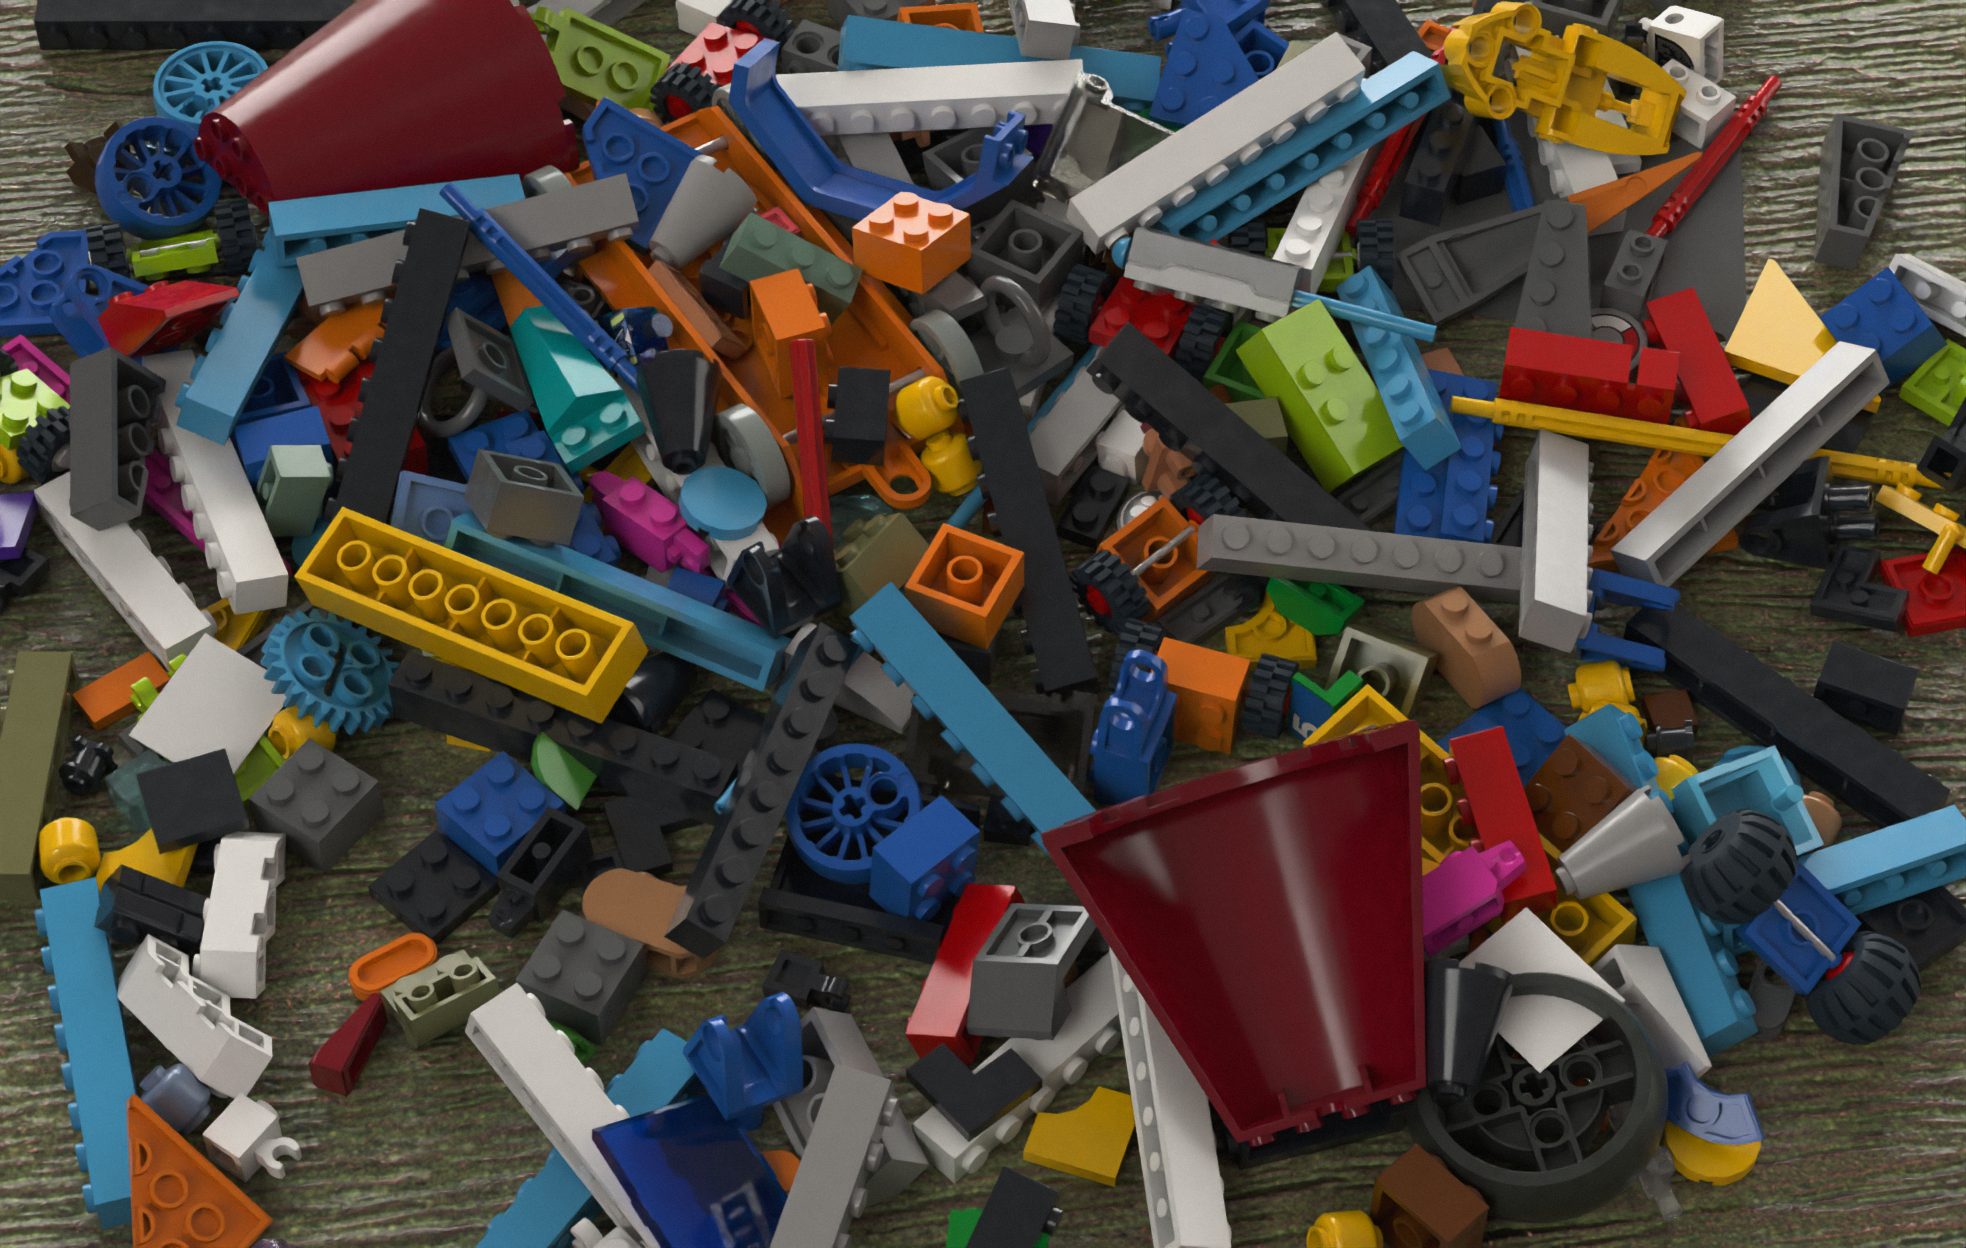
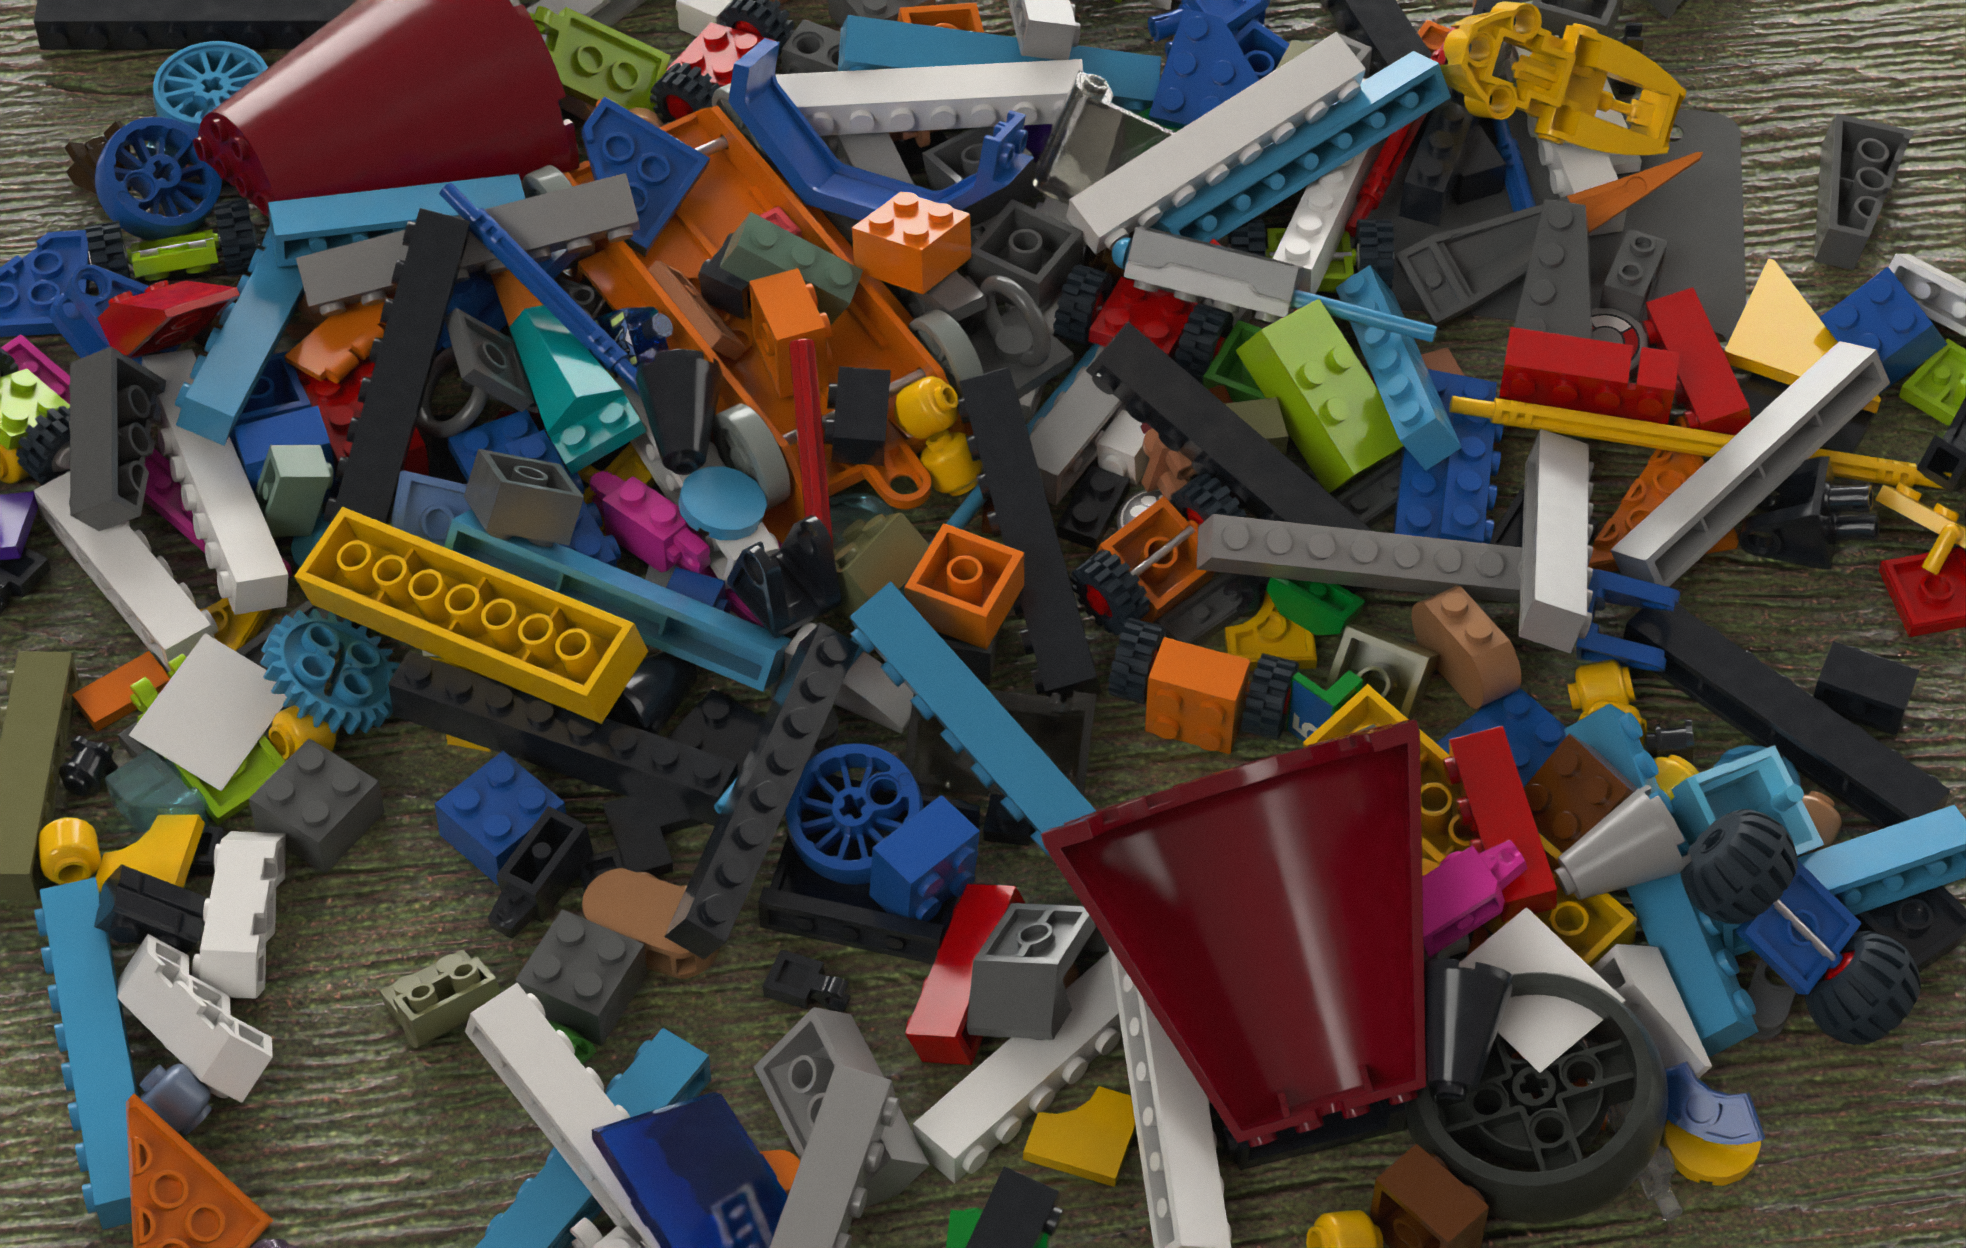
(192, 801): black tile -> none
(247, 1138): white brick -> none
(346, 1052): dark red slope -> none
(391, 962): orange tile -> none
(434, 888): black plate -> none
(560, 772): bright green brick -> none
(701, 213): light grey cone -> none
(751, 1062): blue piece -> none
(971, 1099): black tile -> none
(1134, 732): blue brick -> none
(1669, 710): reddish brown tile -> none
(1688, 38): white torso -> none
(1703, 110): white brick -> none
(1713, 159): red axle -> none
(1850, 595): black tile -> none

